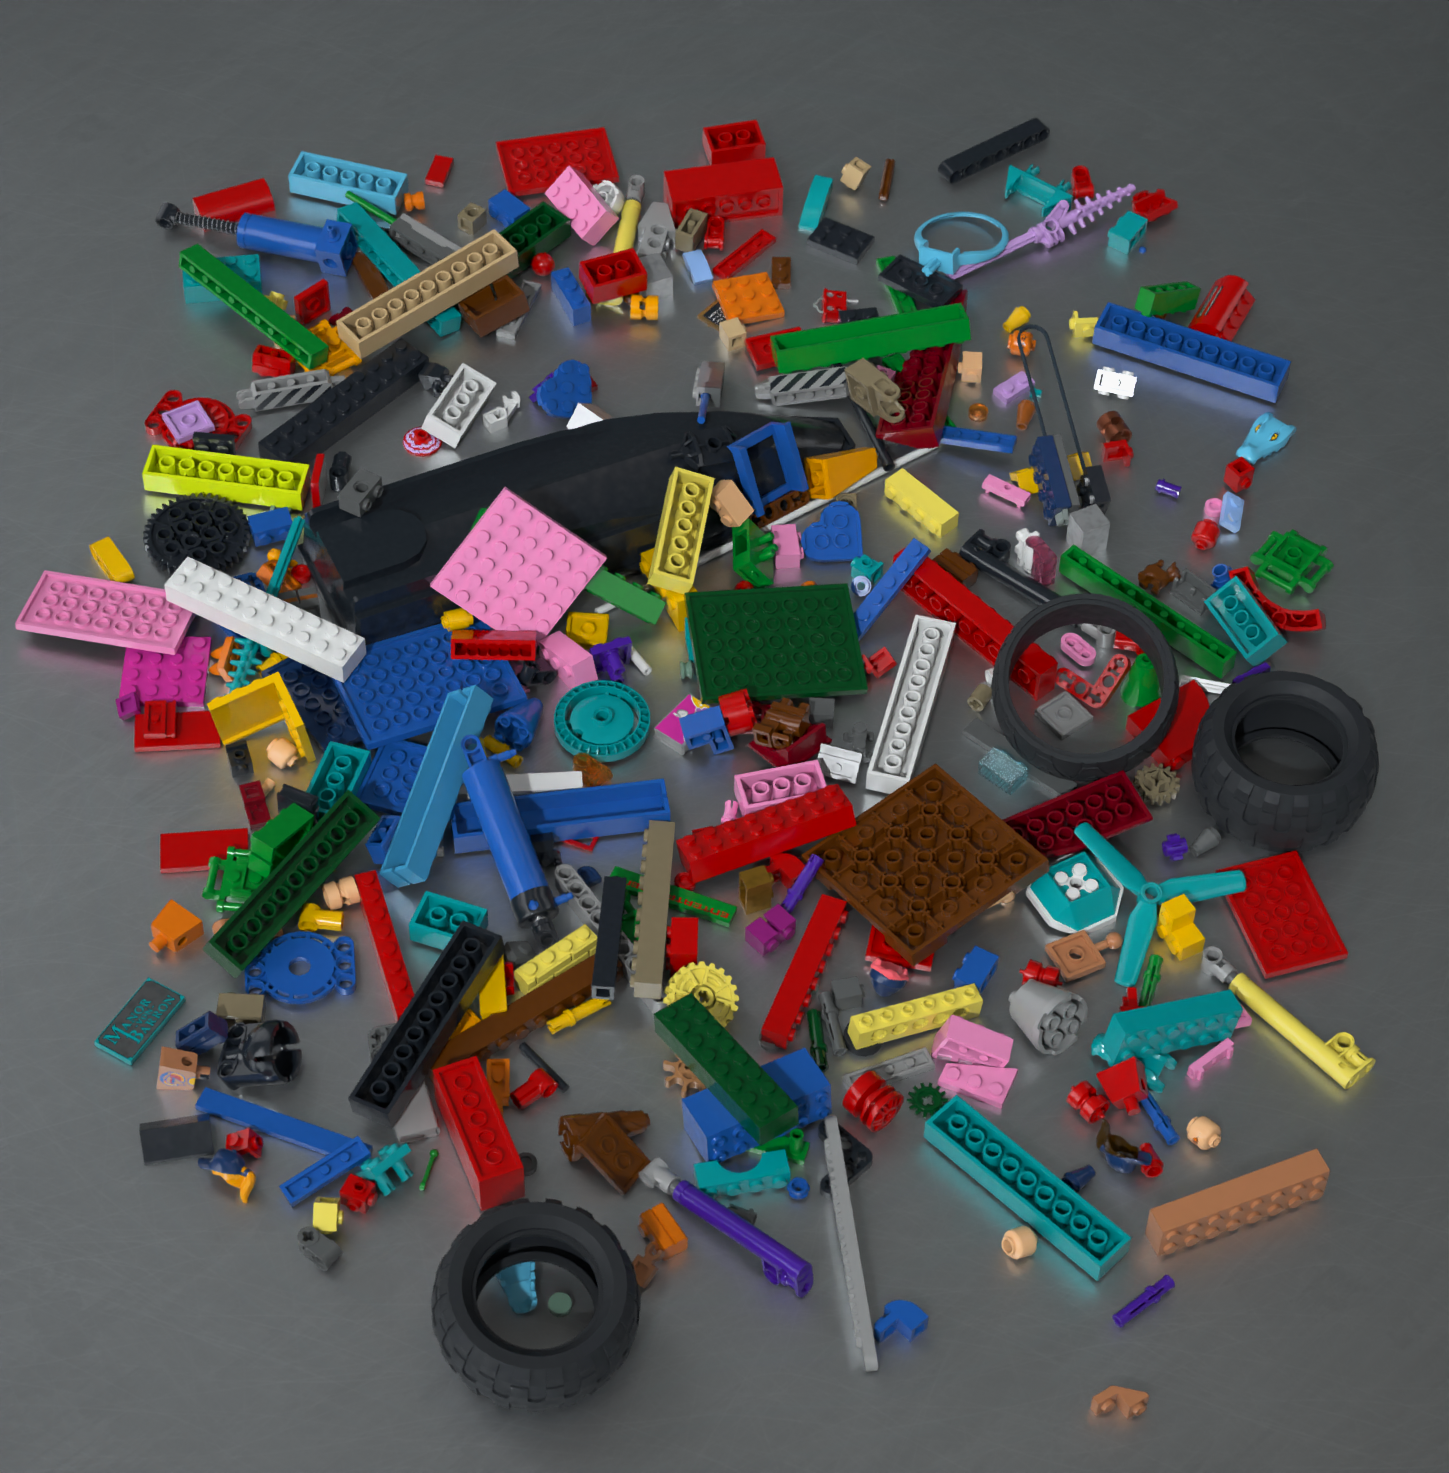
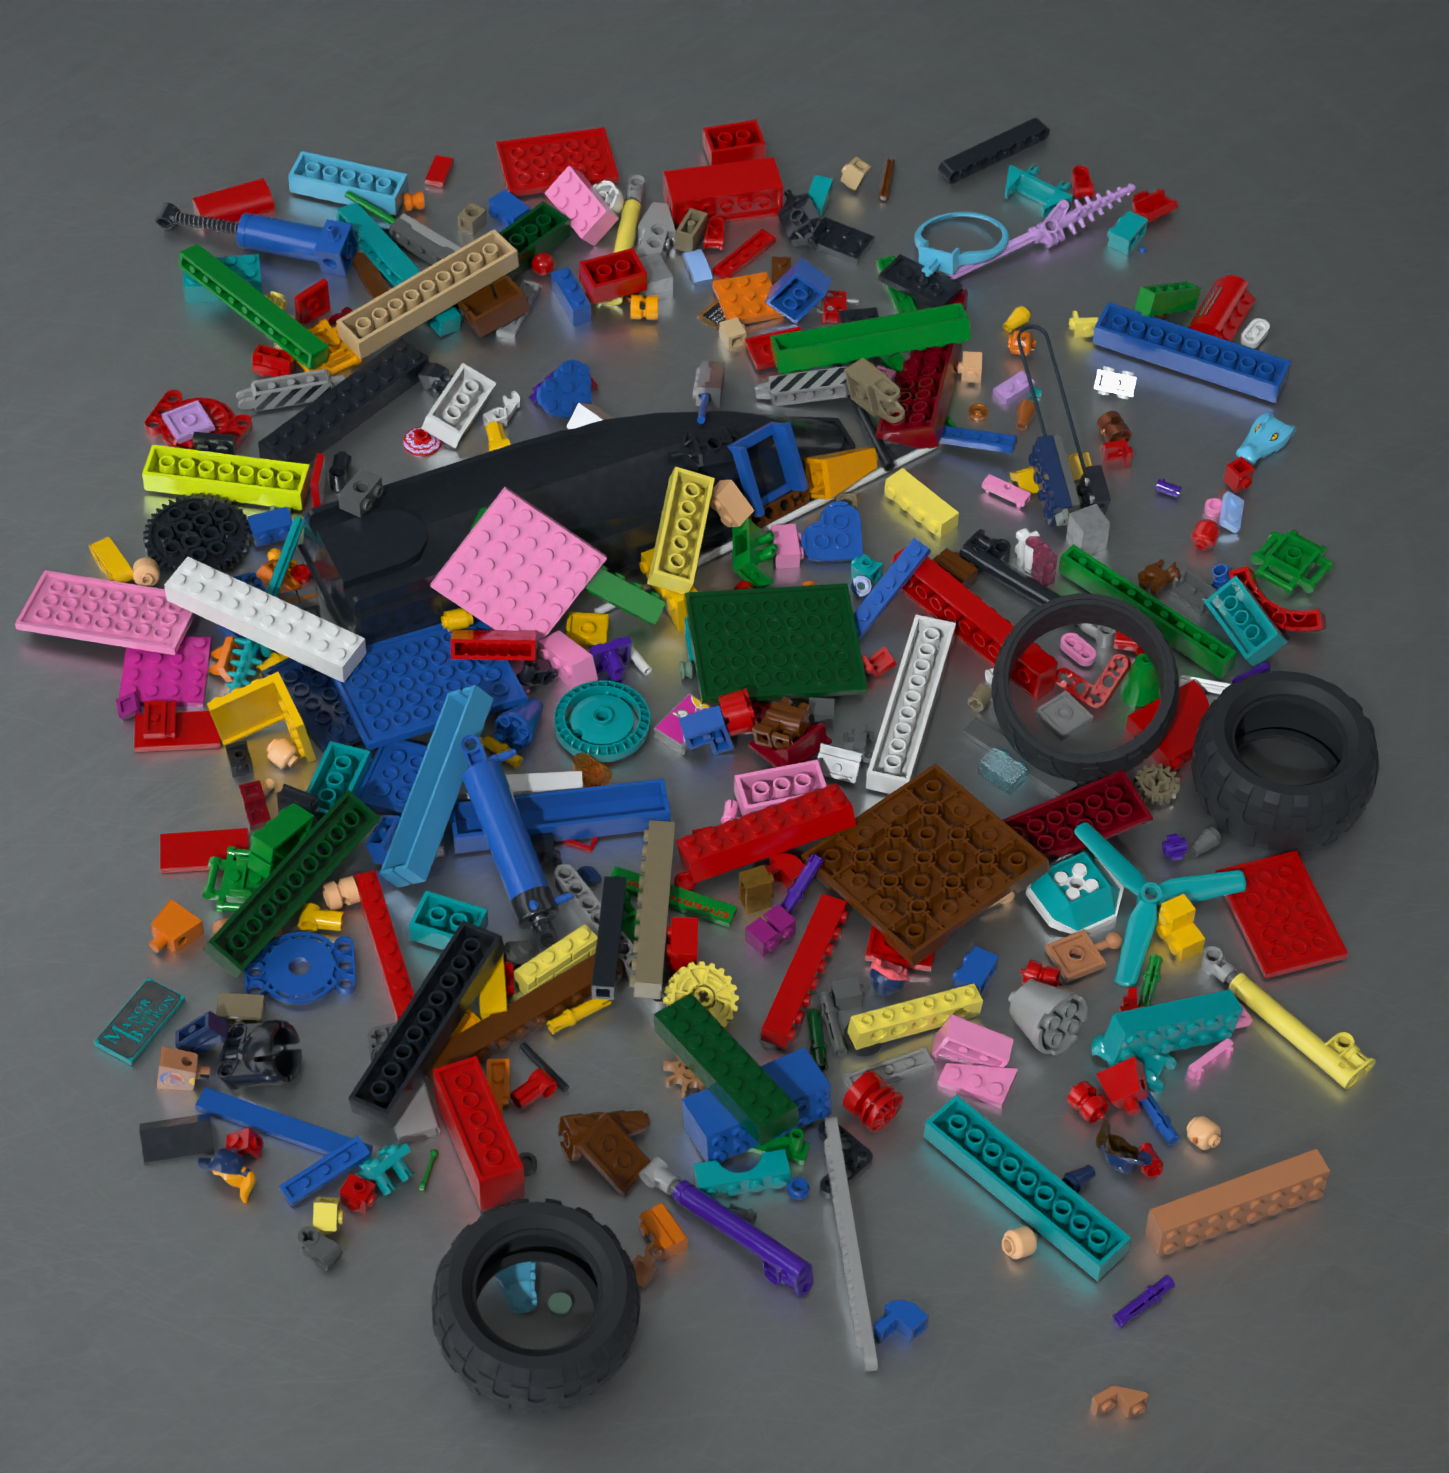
(146, 570): none -> light nougat head
(496, 436): none -> yellow piece
(798, 290): none -> blue brick
(807, 227): none -> black plate
(926, 1092): dark green gear -> none
(1255, 333): none -> white plate

